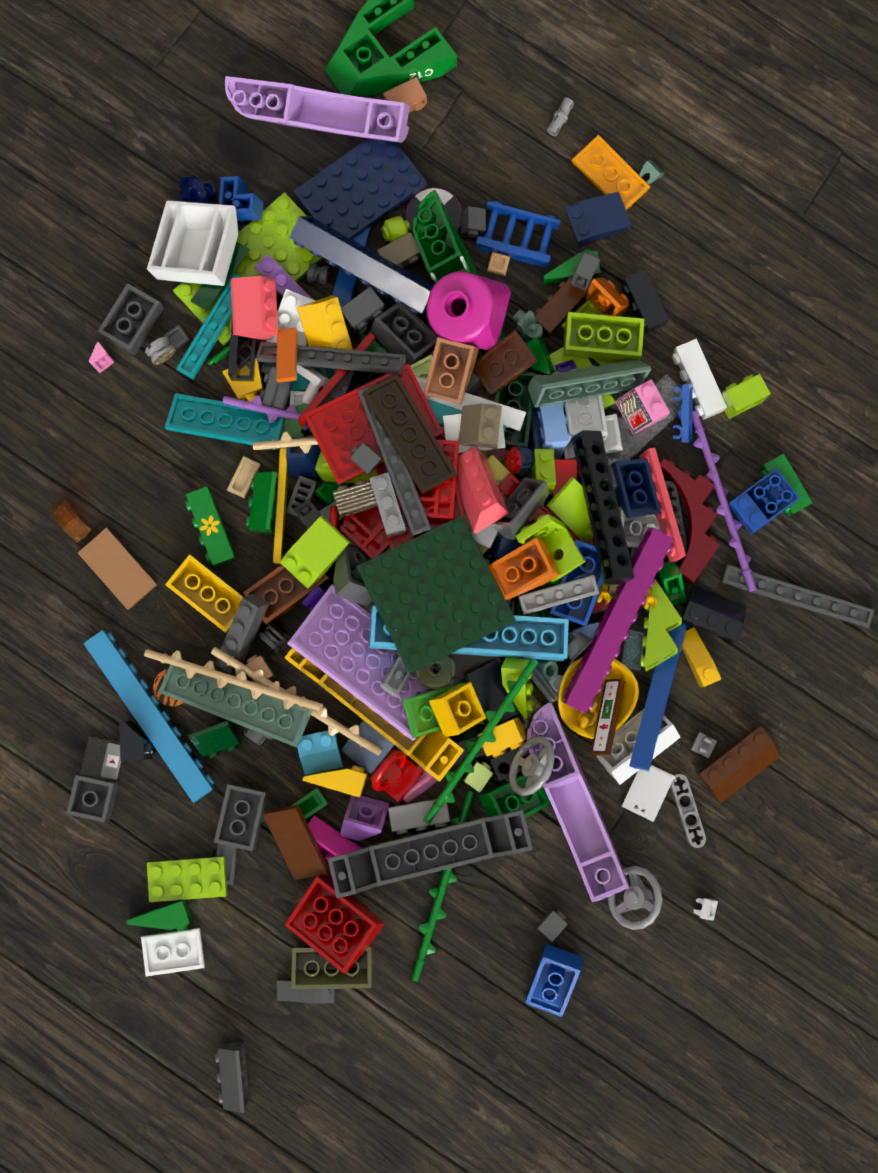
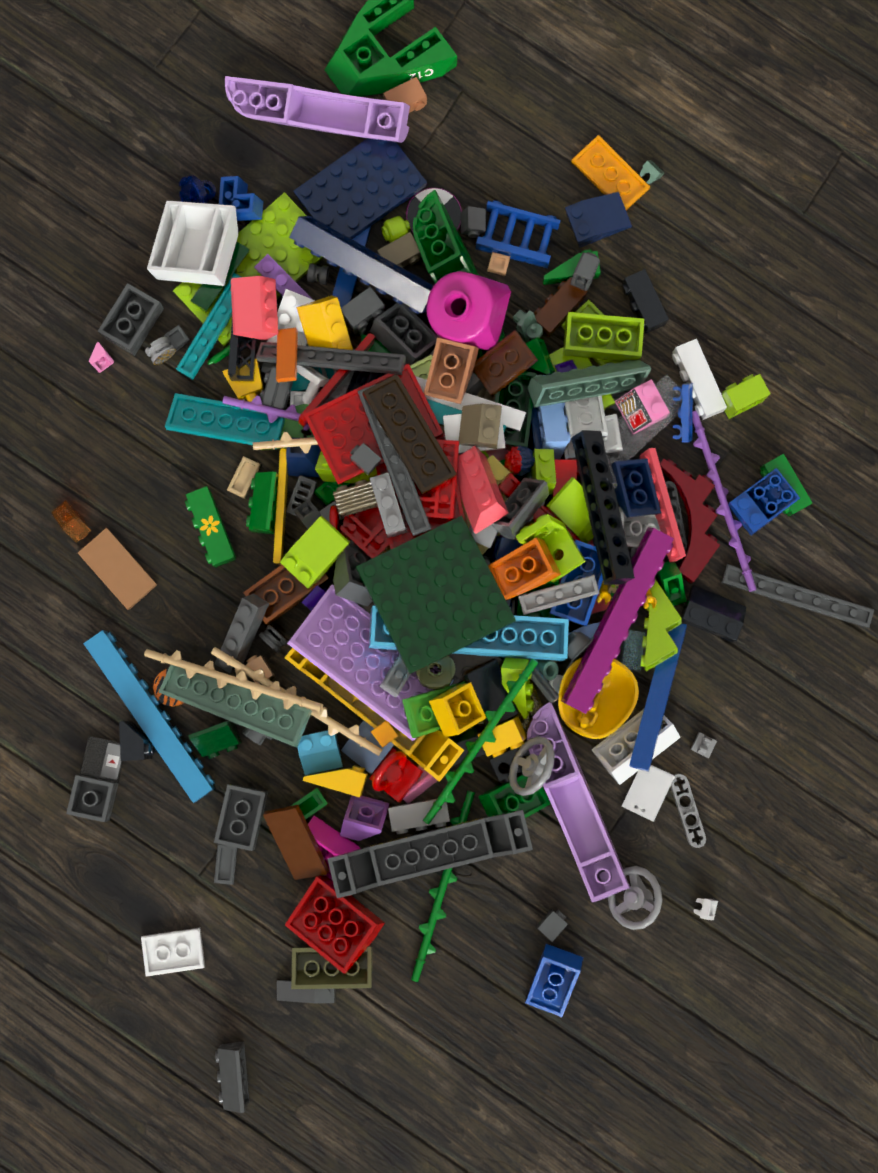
(167, 917): green slope -> none
(187, 879): lime plate -> none
(205, 592): yellow slope -> none
(384, 733): none -> light orange tile
(480, 776): yellowish green brick -> none
(560, 116): light grey pin -> none
(606, 298): orange slope -> none
(607, 717): tile -> none
(699, 659): yellow slope -> none
(739, 763): reddish brown slope -> none

